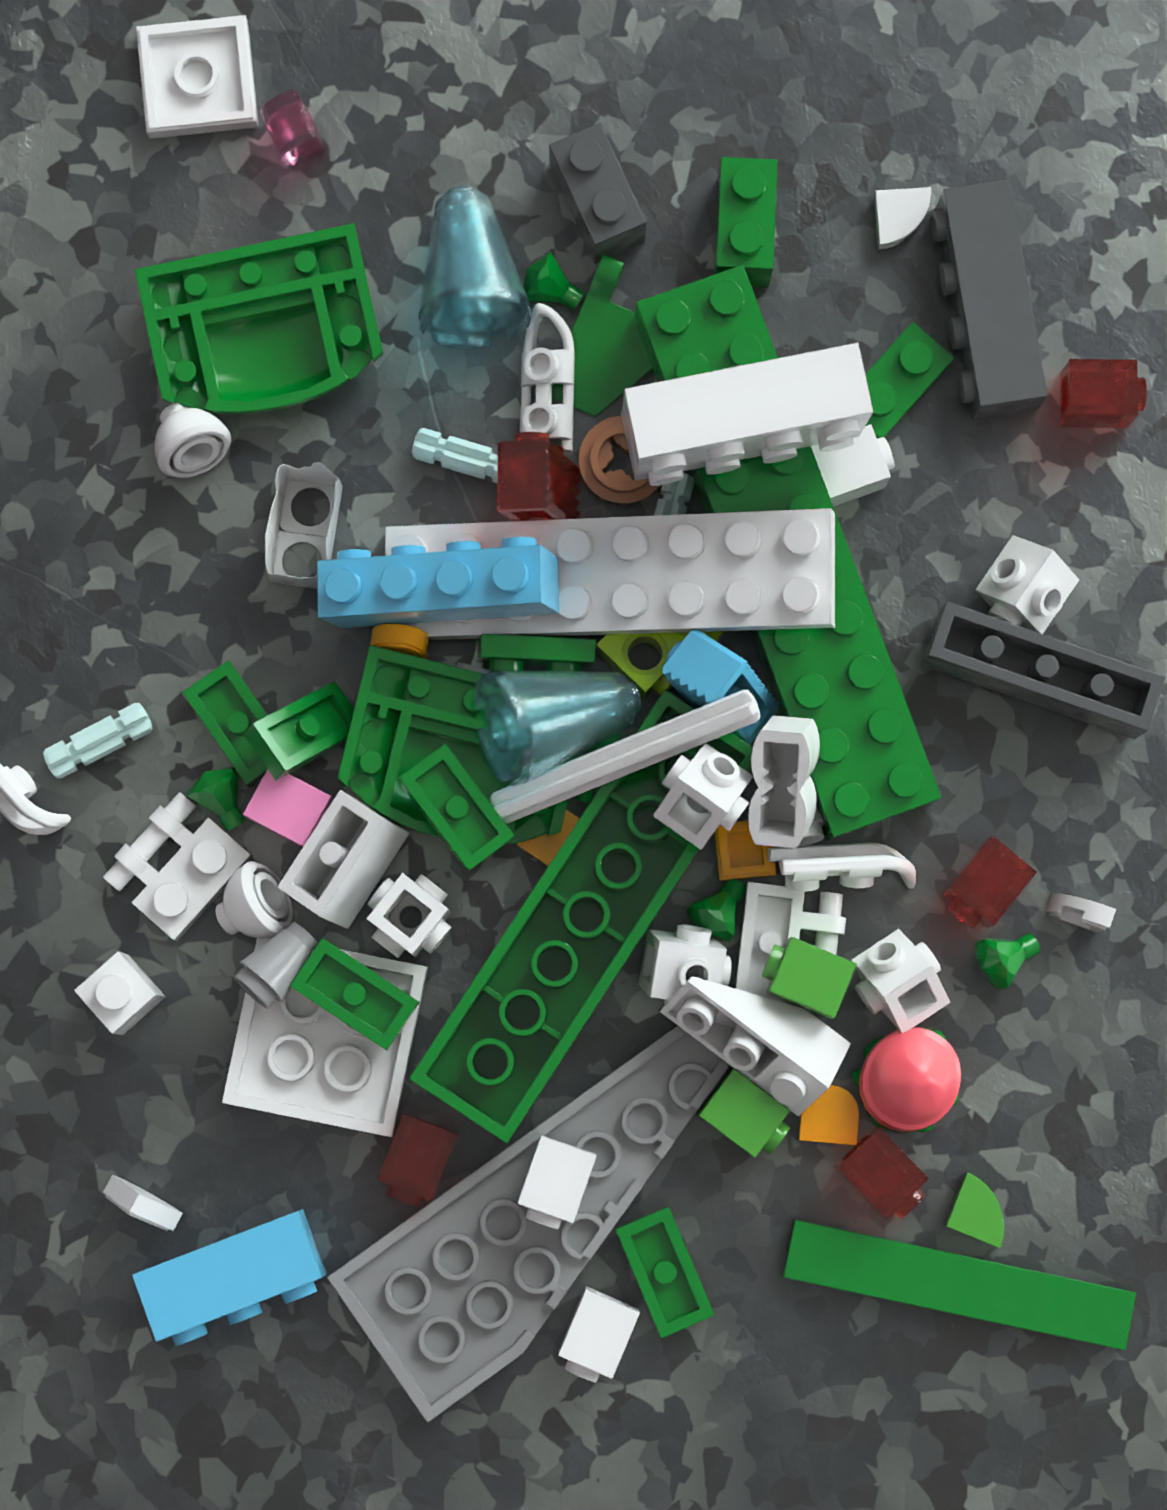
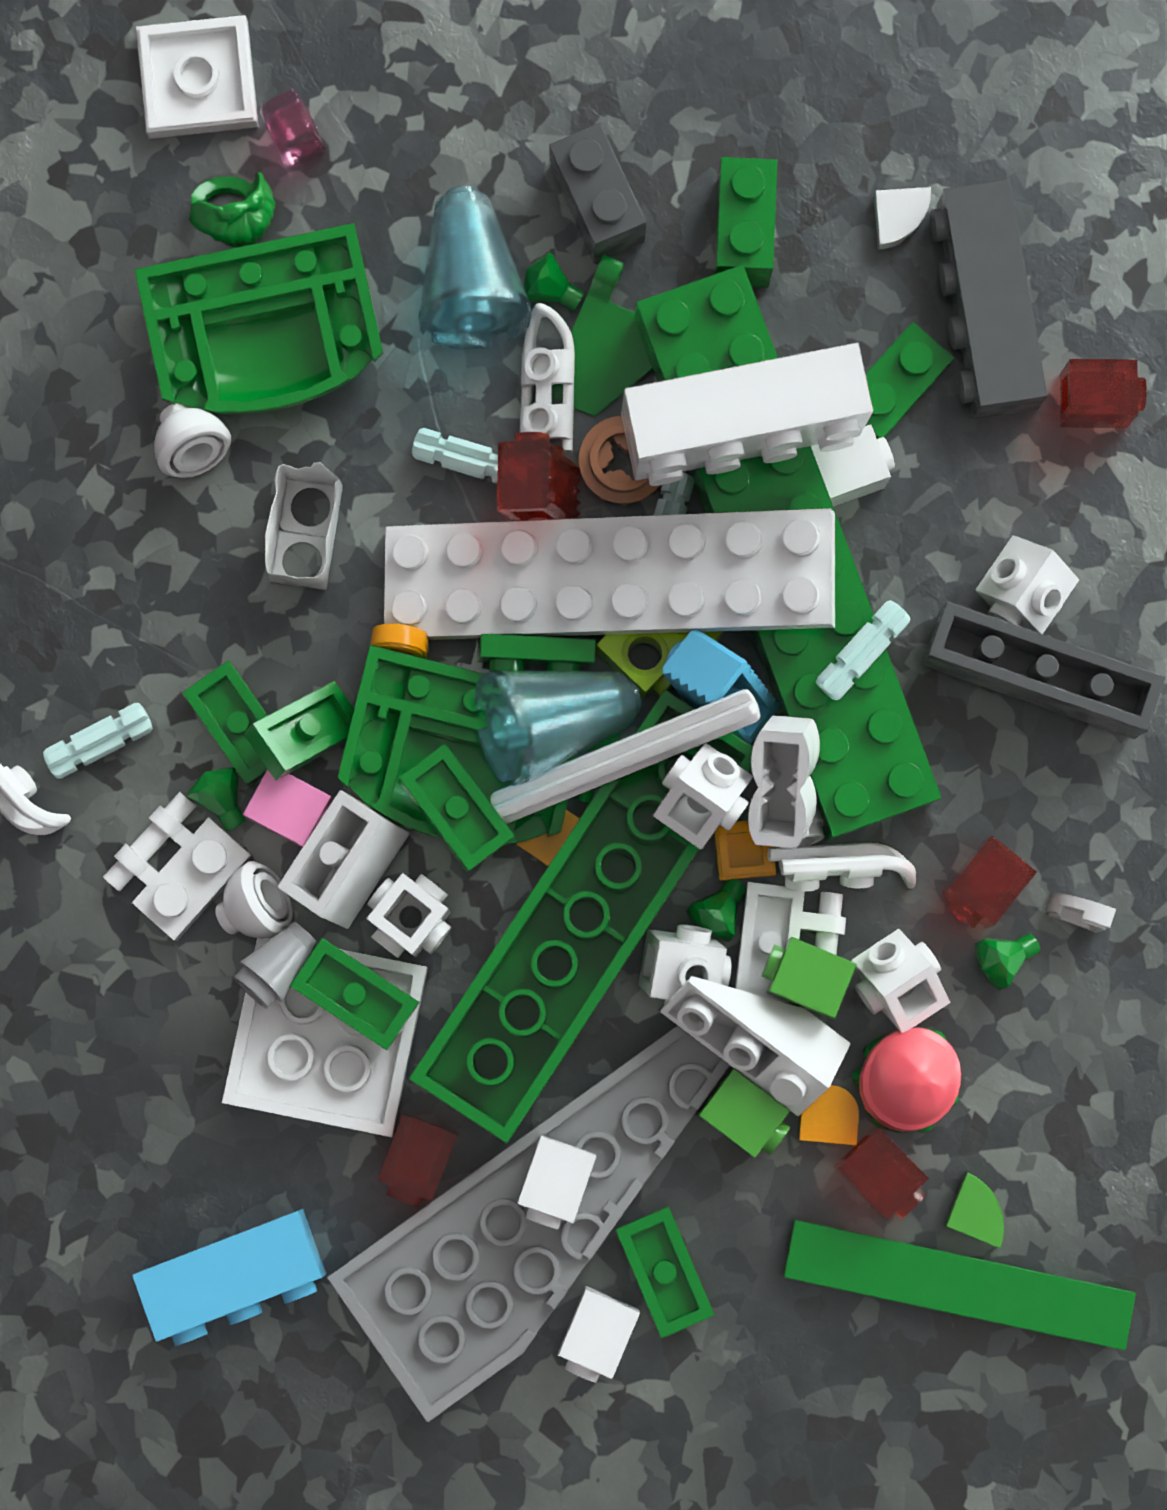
(119, 993): white brick -> none
(141, 1204): white tile -> none
(236, 222): none -> green piece
(438, 585): medium azure brick -> none
(863, 650): none -> light aqua axle

